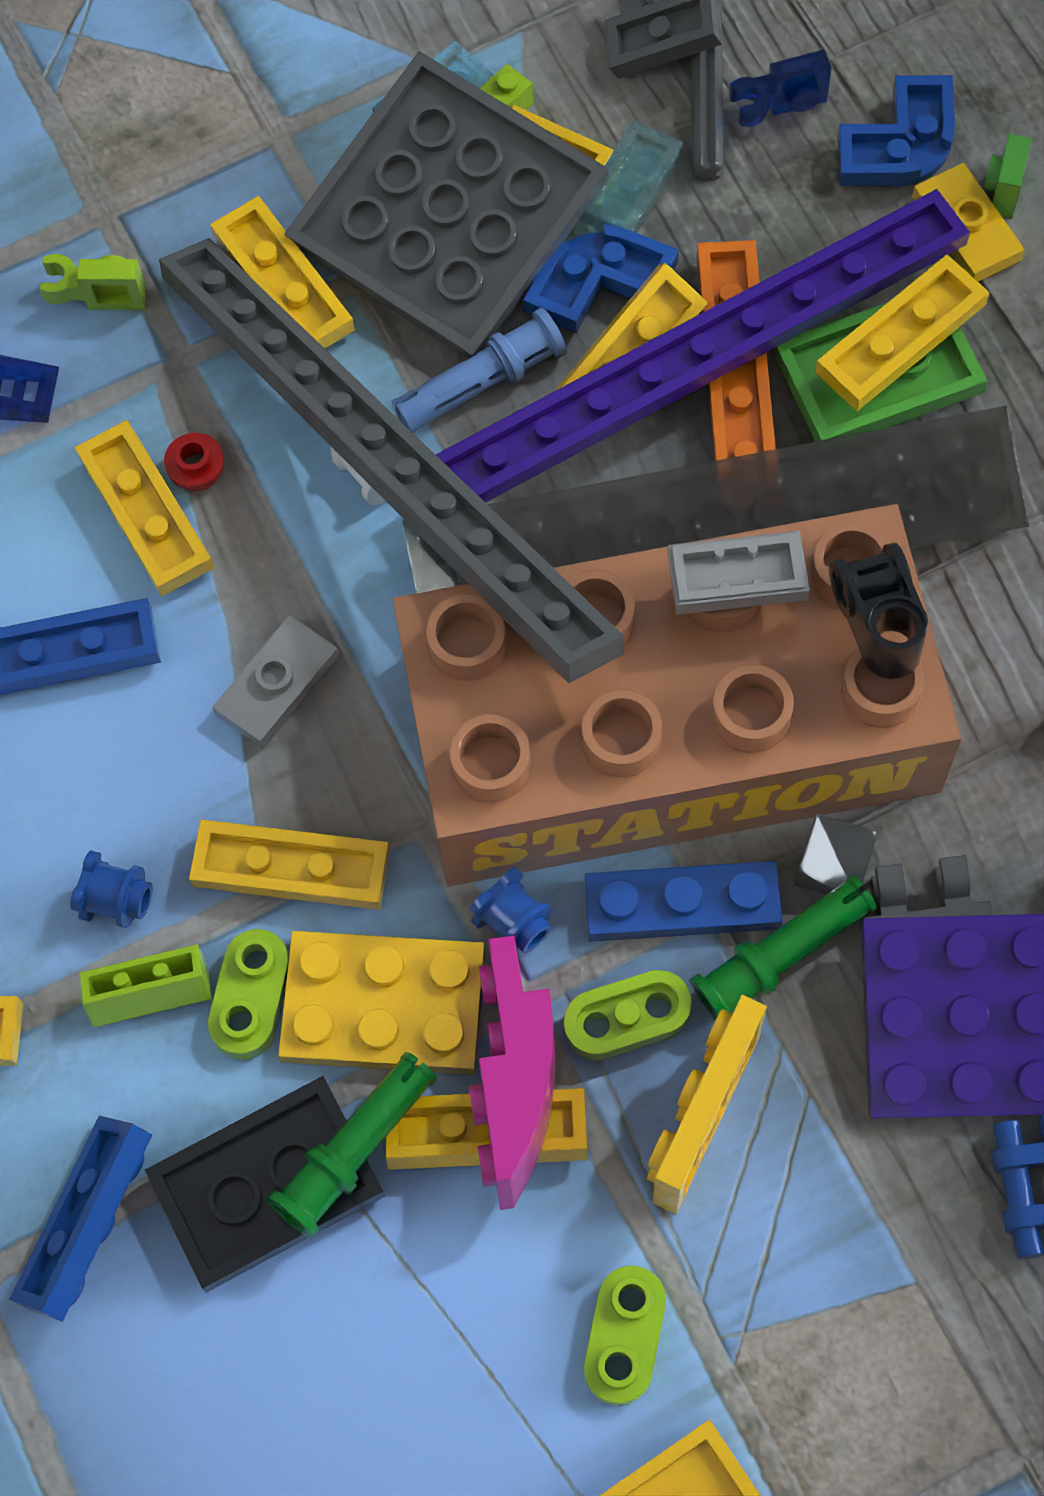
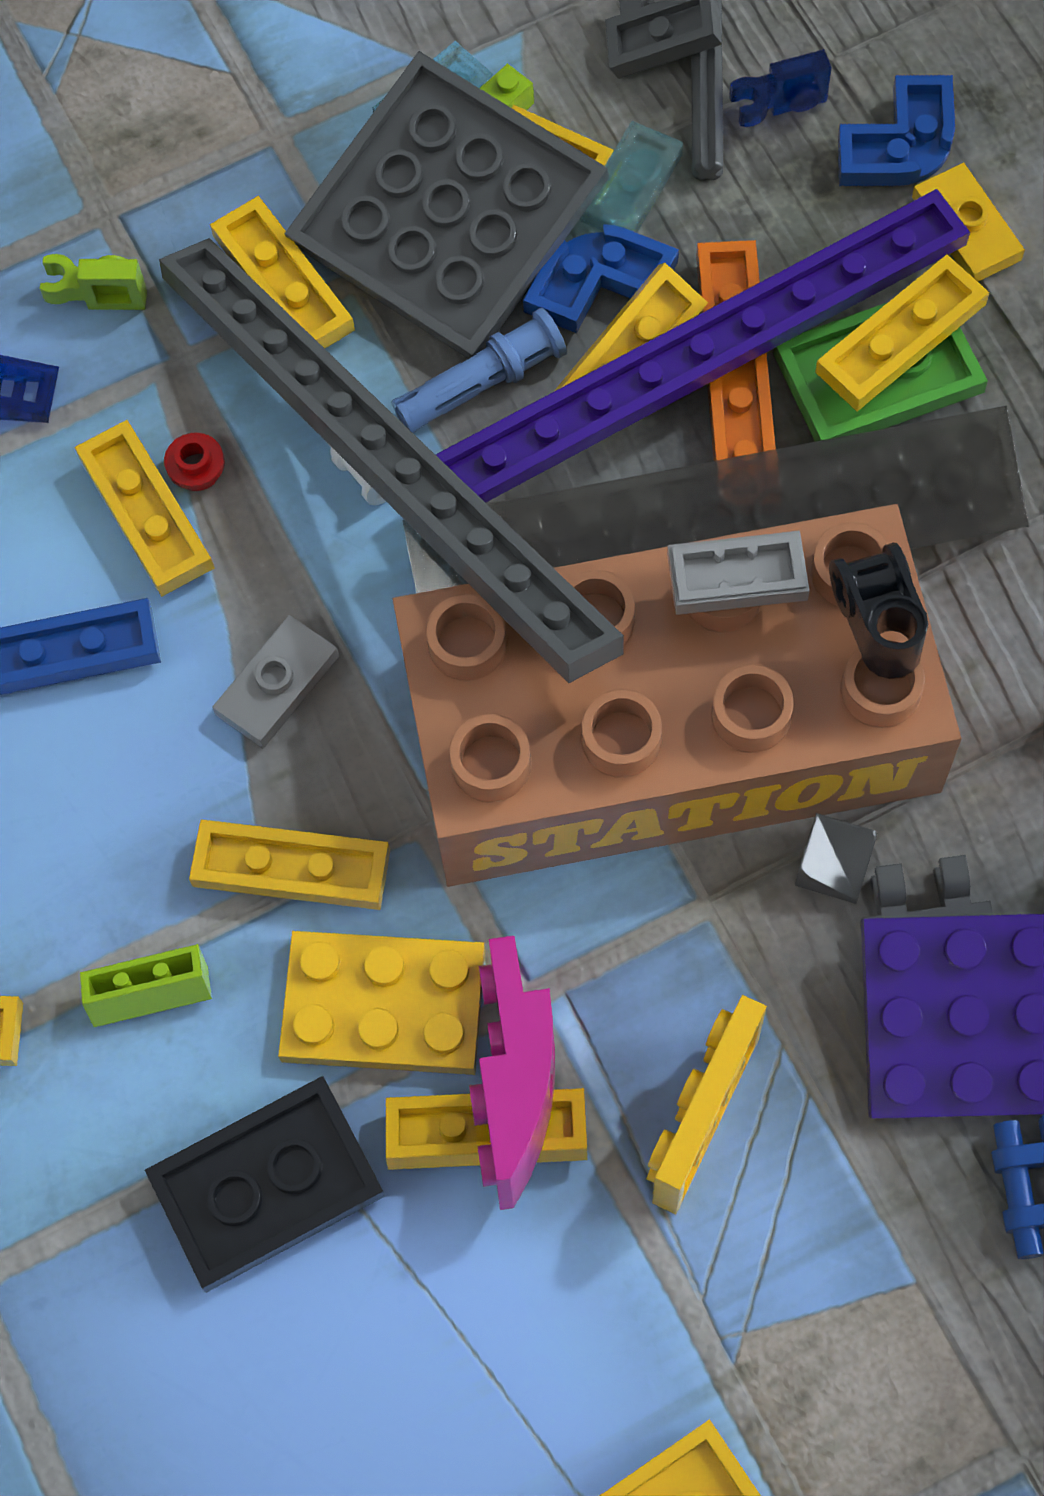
(81, 1218): blue plate -> none
(111, 891): blue brick -> none
(249, 991): lime plate -> none
(333, 1167): green pin -> none
(512, 912): blue brick -> none
(624, 1334): lime plate -> none
(625, 1012): lime plate -> none
(683, 901): blue plate -> none
(758, 966): green pin -> none
(1007, 173): bright green plate -> none

